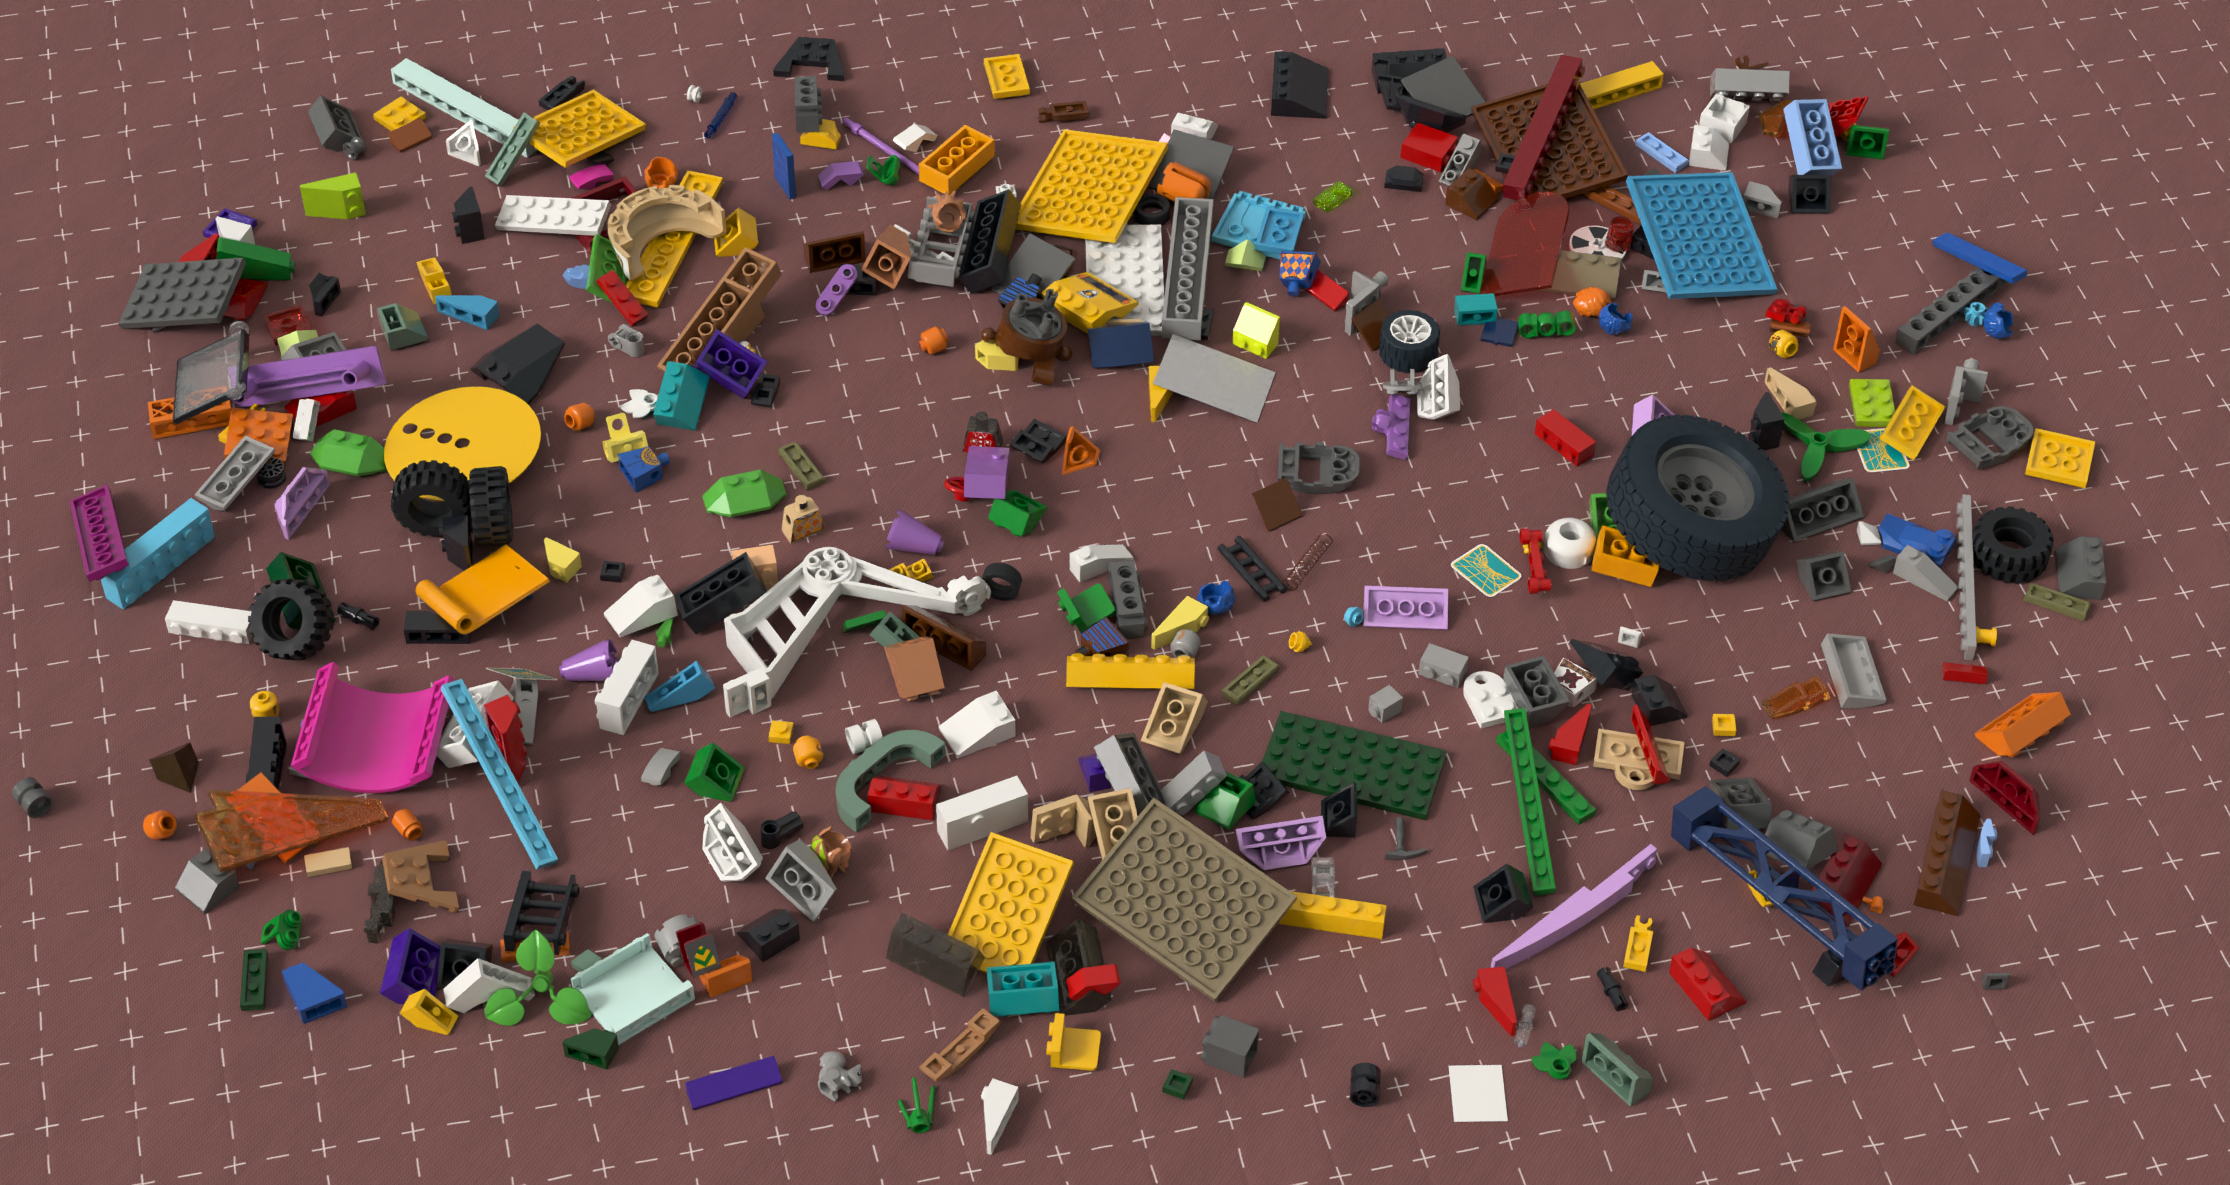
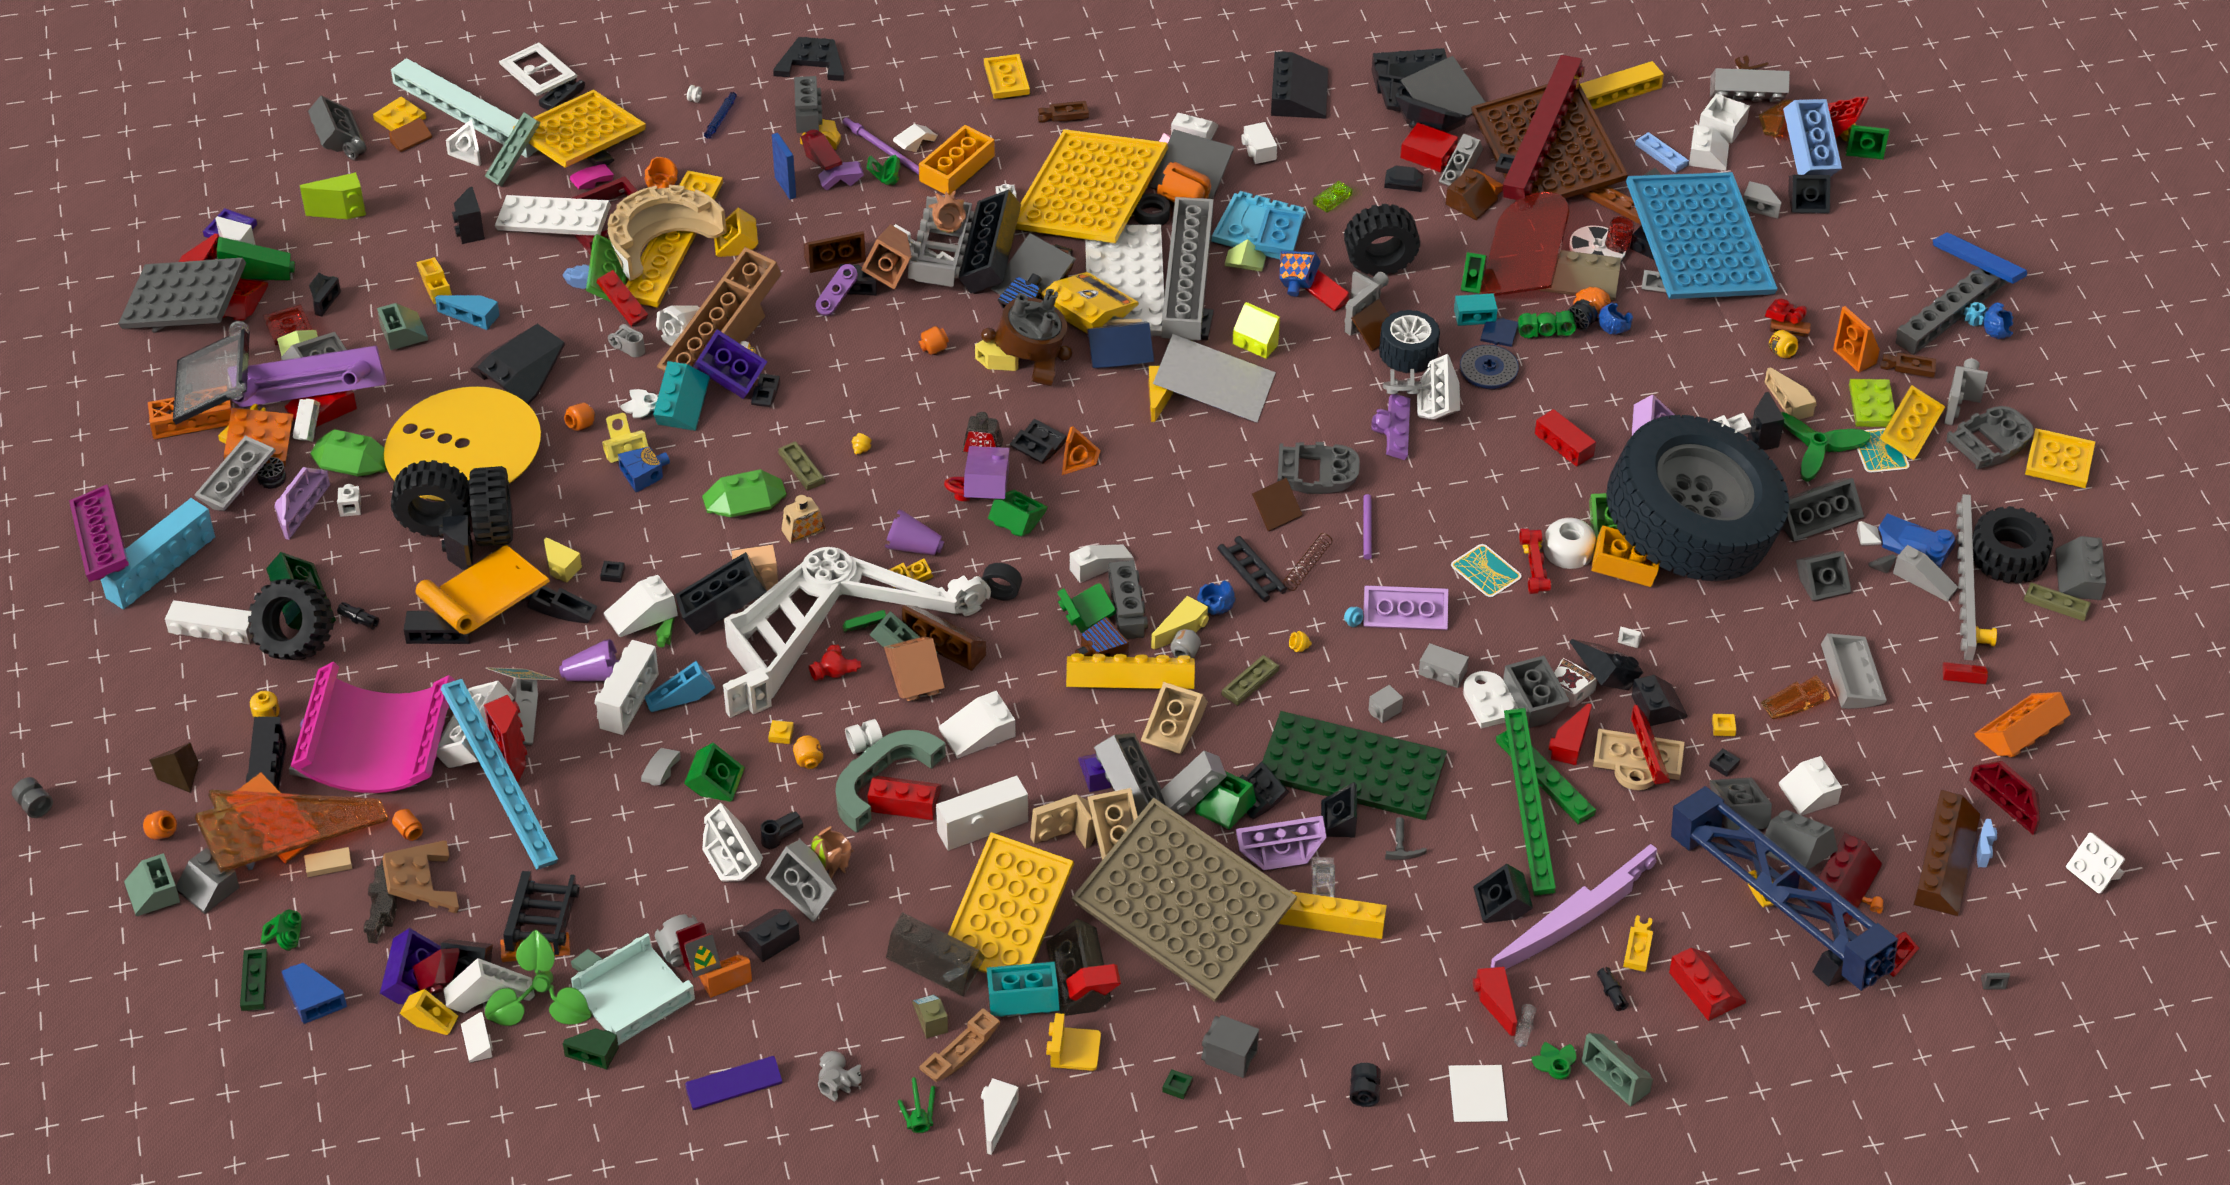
(151, 886): none -> sand green slope
(349, 495): none -> white brick
(436, 970): none -> dark red slope
(476, 1038): none -> white slope
(526, 80): none -> white door
(561, 605): none -> black slope
(673, 321): none -> white cone
(820, 150): none -> dark red slope
(833, 664): none -> red animal
(861, 443): none -> yellow plate
(931, 1015): none -> olive slope
(1259, 143): none -> white brick
(1367, 527): none -> medium lavender bar
(1378, 223): none -> black tyre
(1501, 373): none -> piece
(1583, 314): none -> black wheel
(1737, 422): none -> white slope
(1811, 786): none -> white slope
(1910, 364): none -> reddish brown plate
(2096, 863): none -> white bracket

